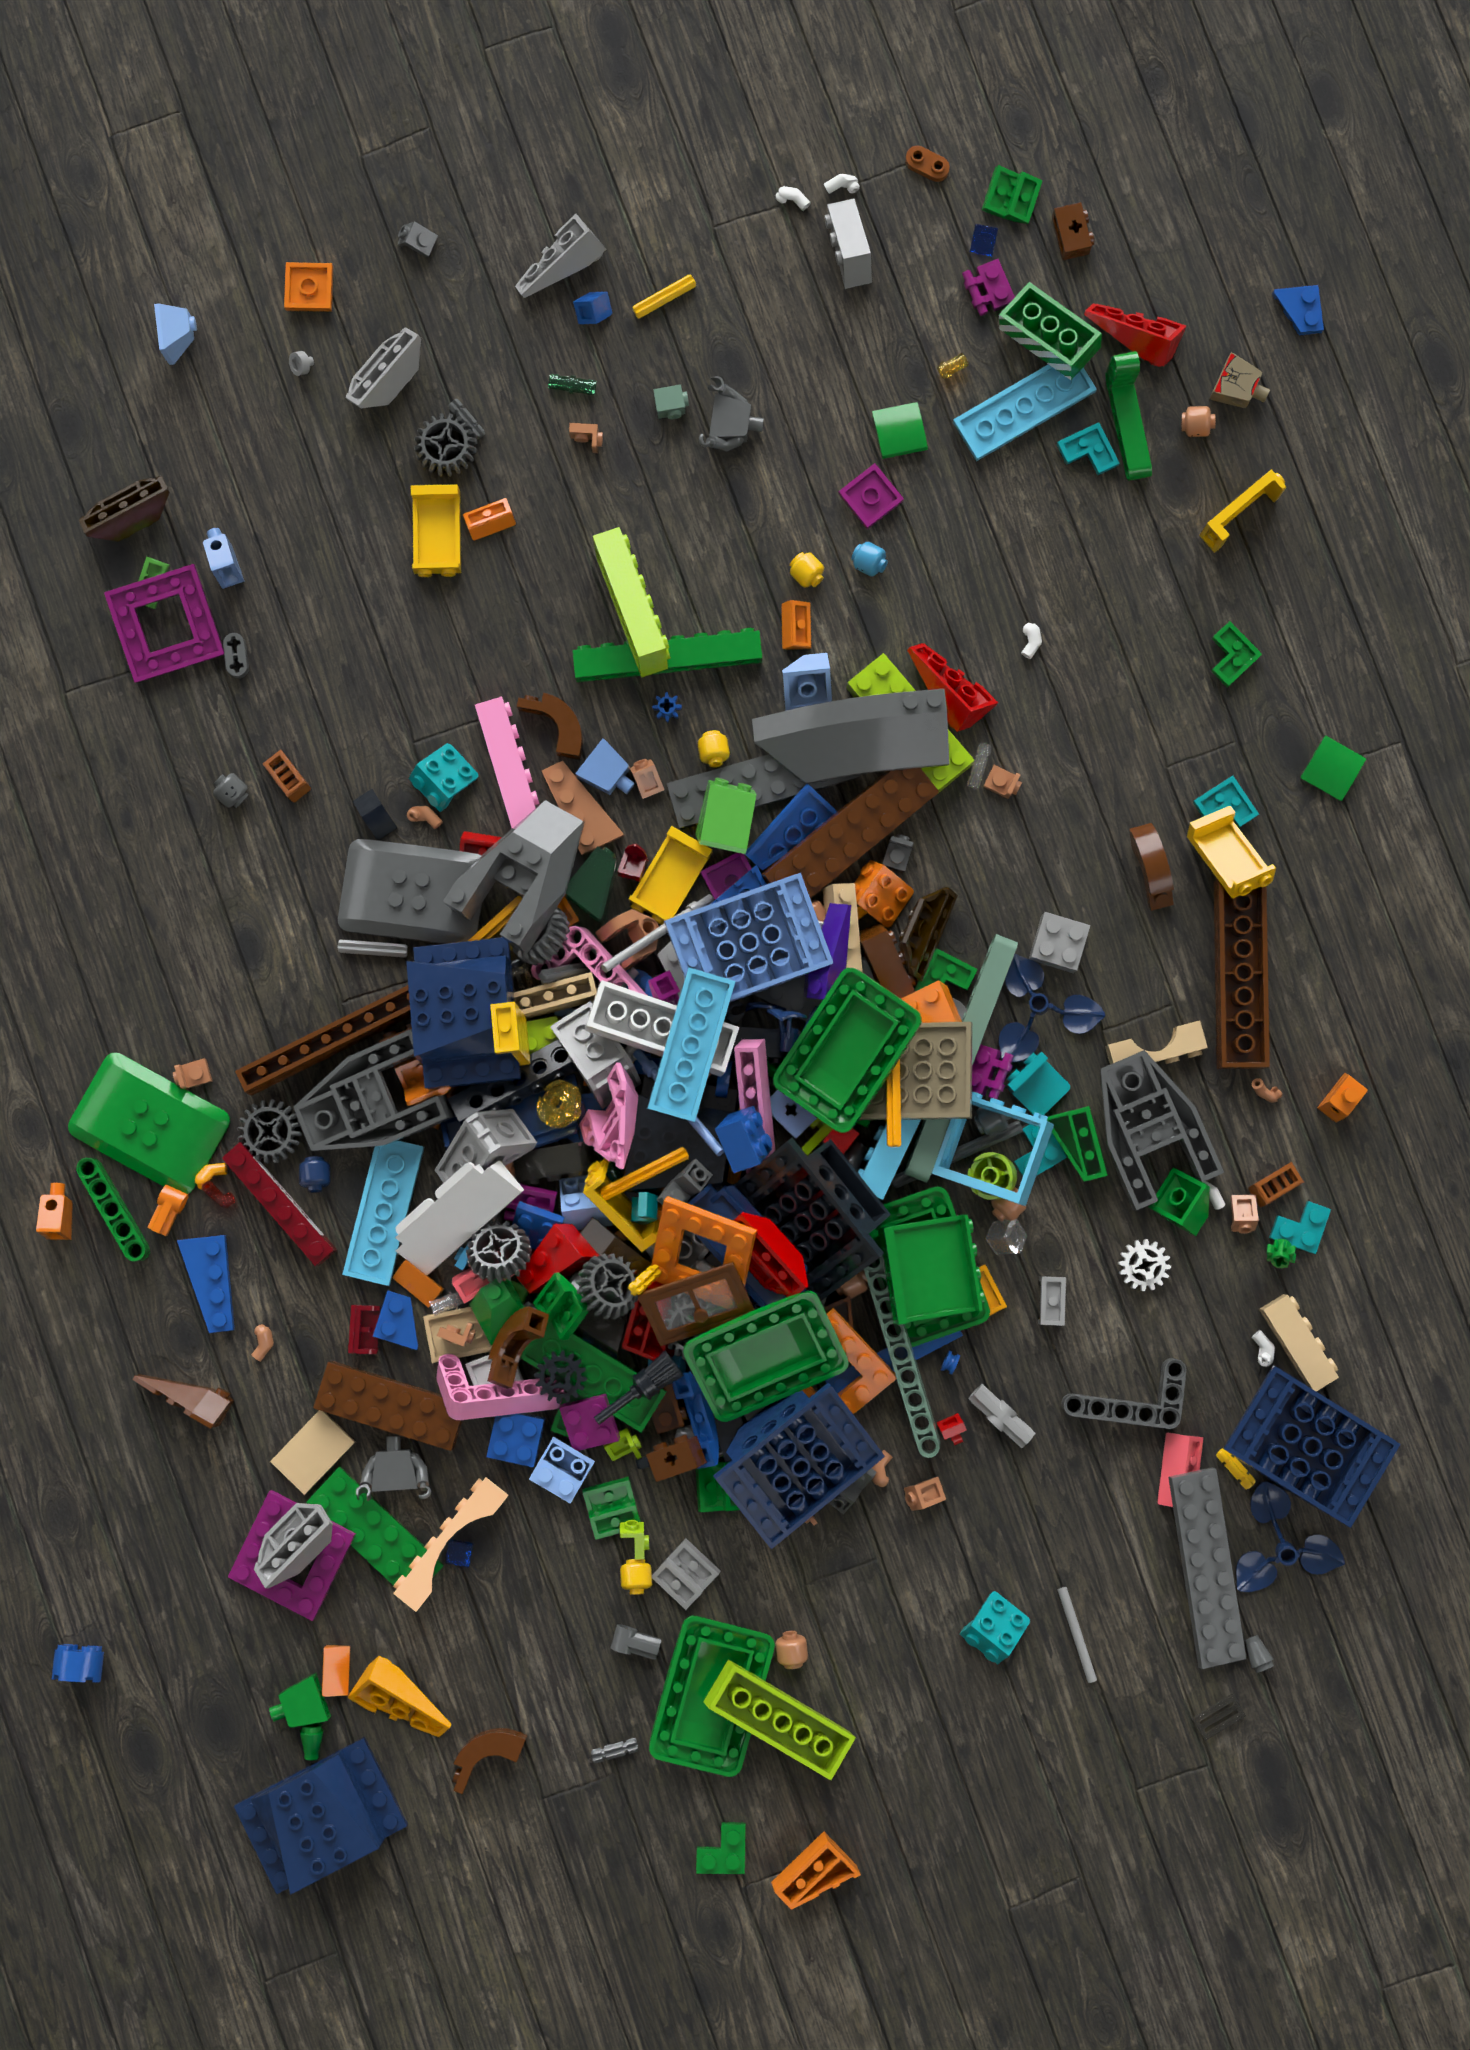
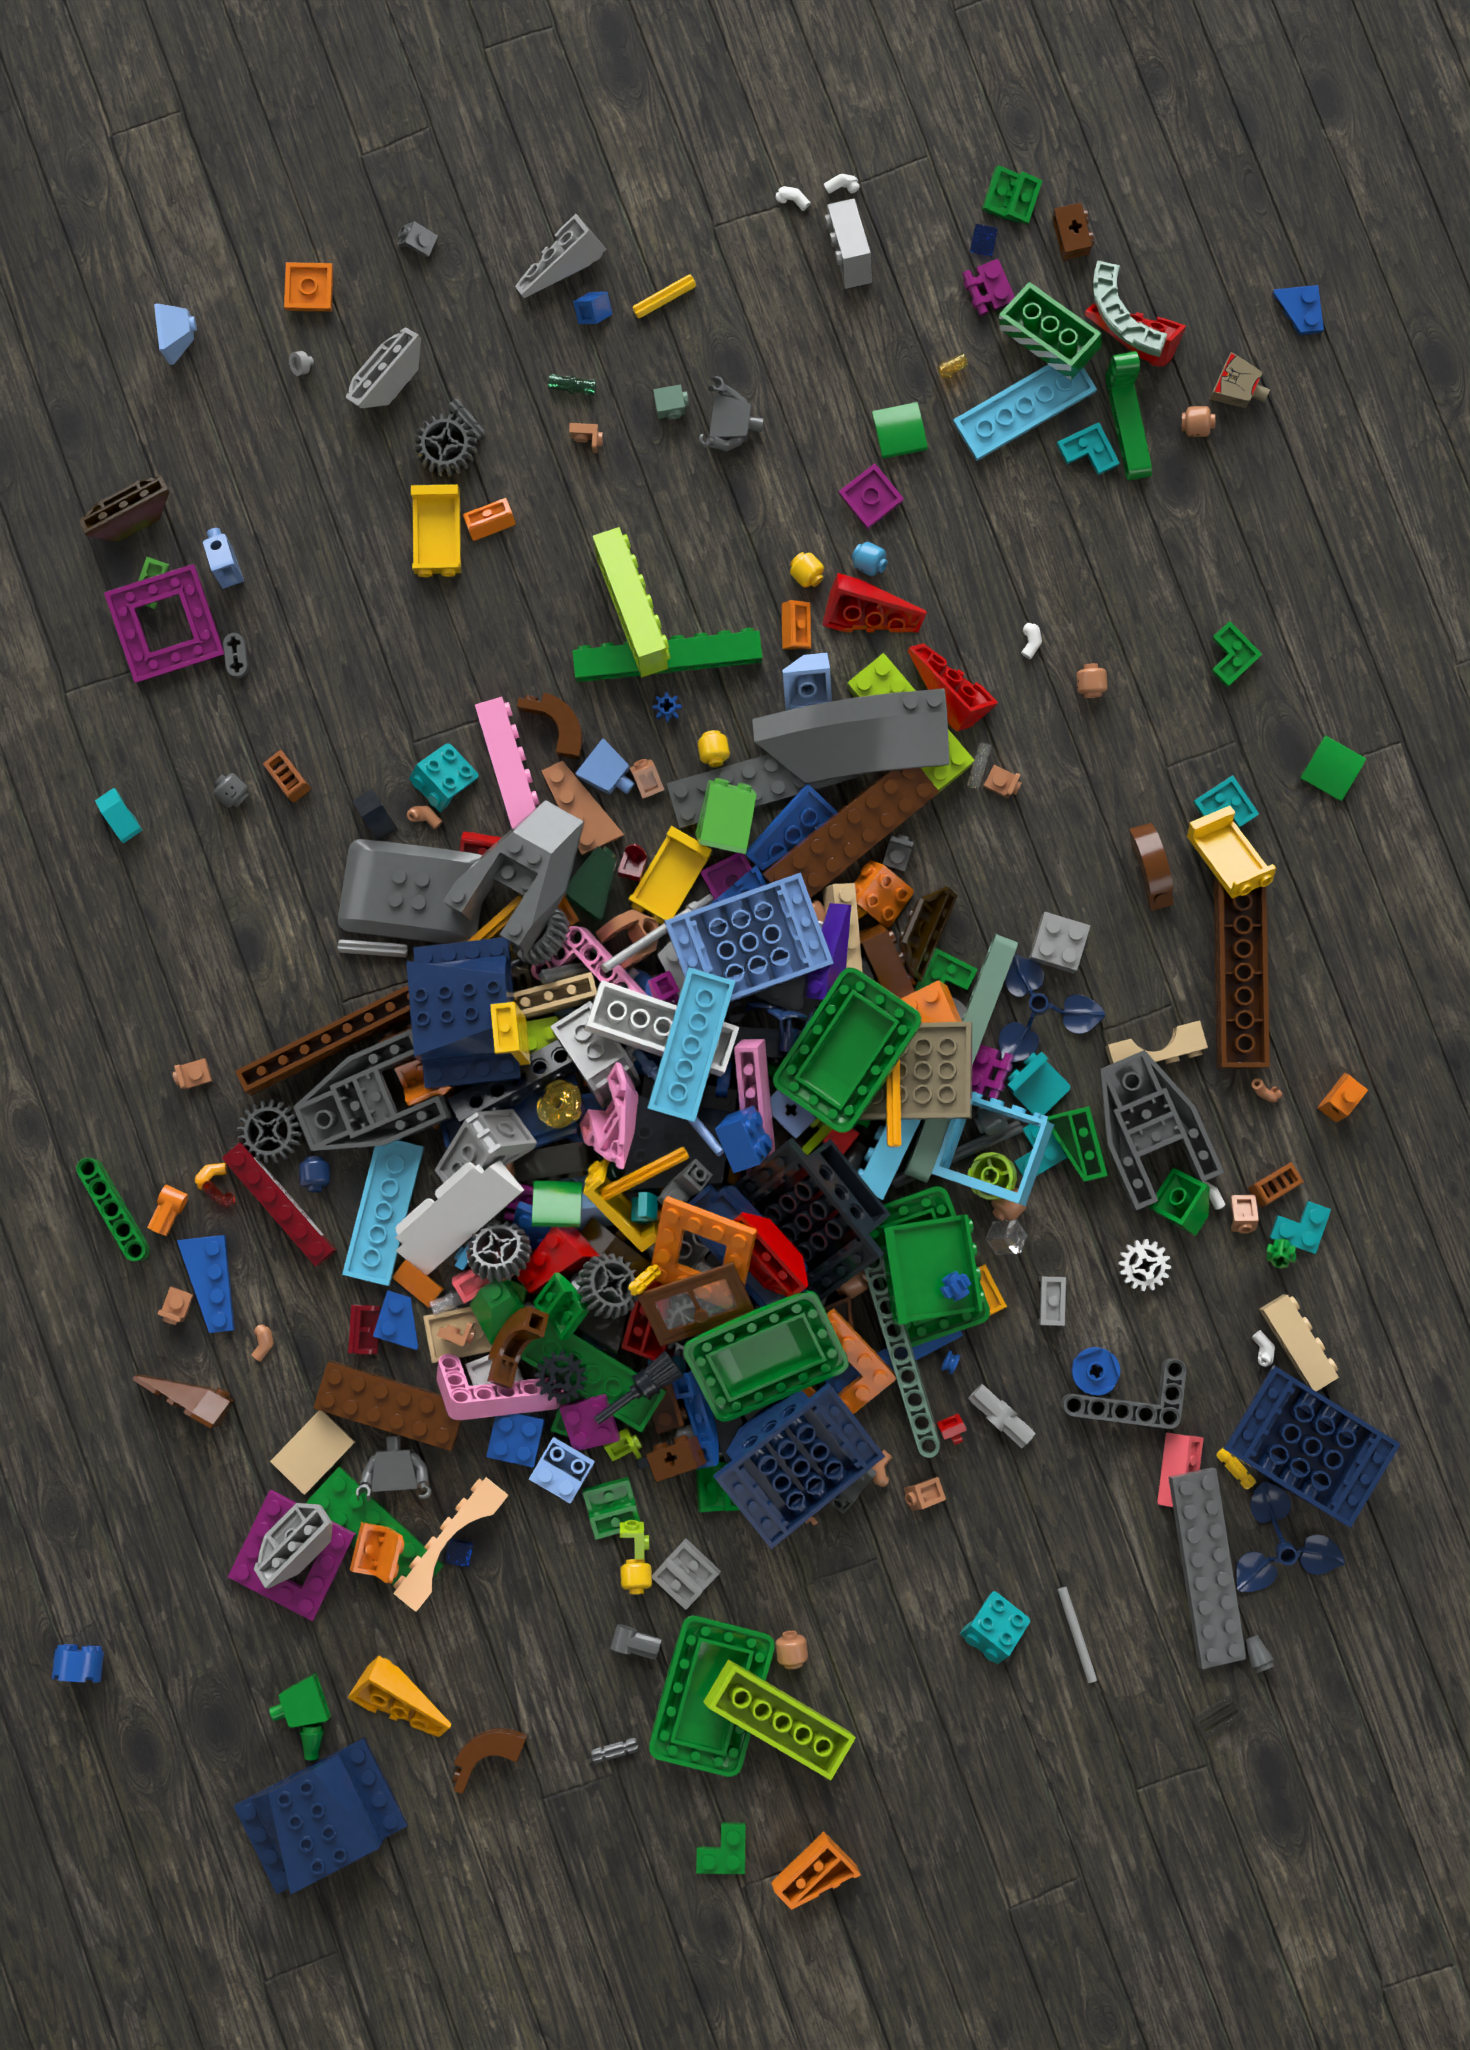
(55, 1214): orange torso -> none
(118, 815): none -> teal slope
(148, 1123): green wedge -> none
(176, 1306): none -> nougat bracket
(336, 1670): orange slope -> none
(377, 1552): none -> orange bracket
(557, 1204): none -> slope
(862, 606): none -> red wedge
(926, 164): dark orange plate -> none
(955, 1286): none -> blue gear
(1092, 681): none -> nougat head
(1107, 1377): none -> blue plate
(1118, 317): none -> tile
(1214, 533): yellow panel -> none

